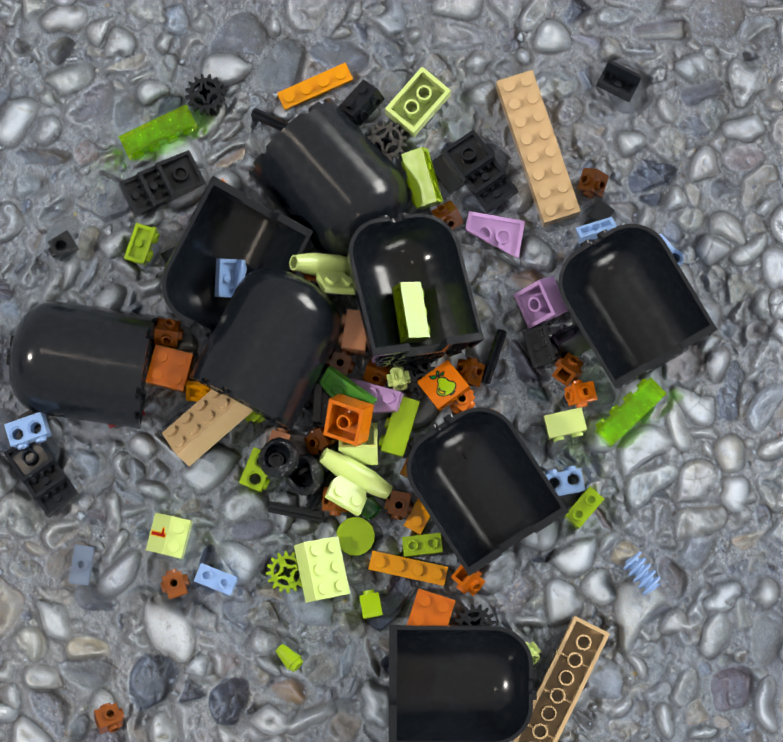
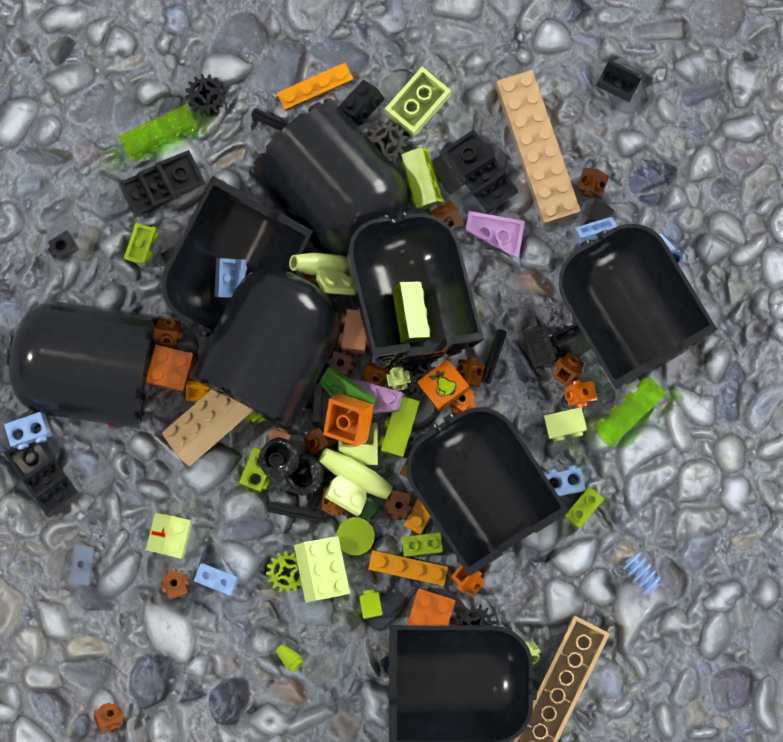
(540, 302): lavender slope -> none

